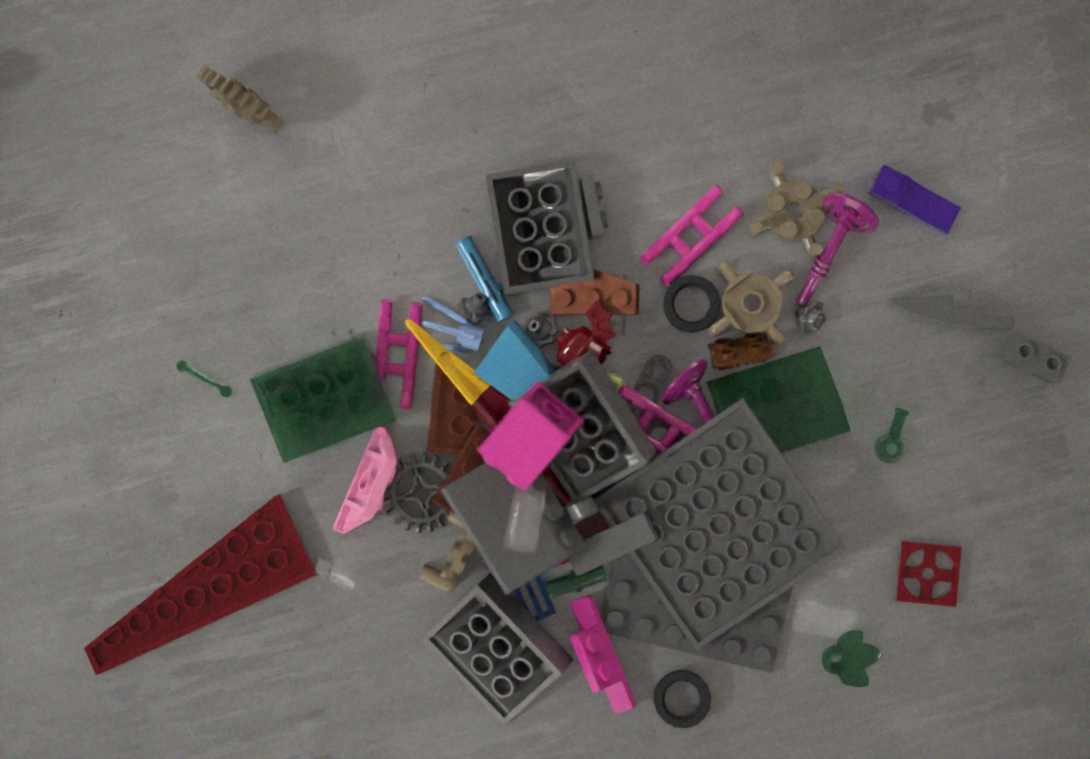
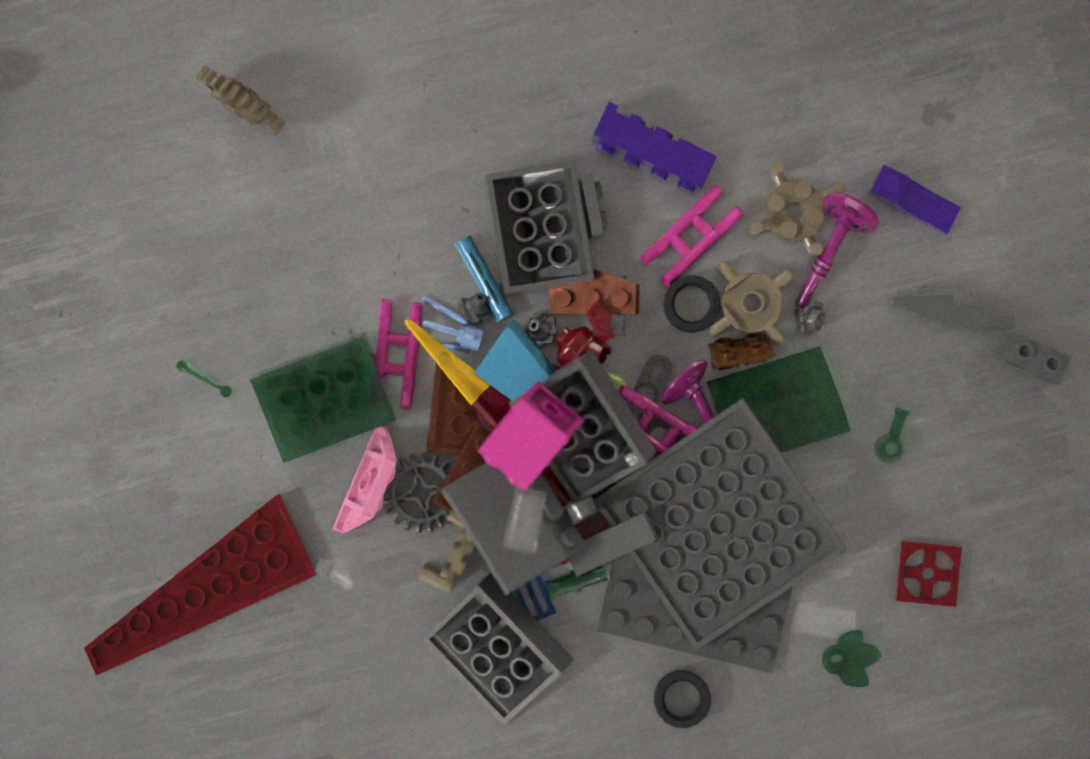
(599, 657): dark pink bracket -> none
(652, 149): none -> dark purple wedge

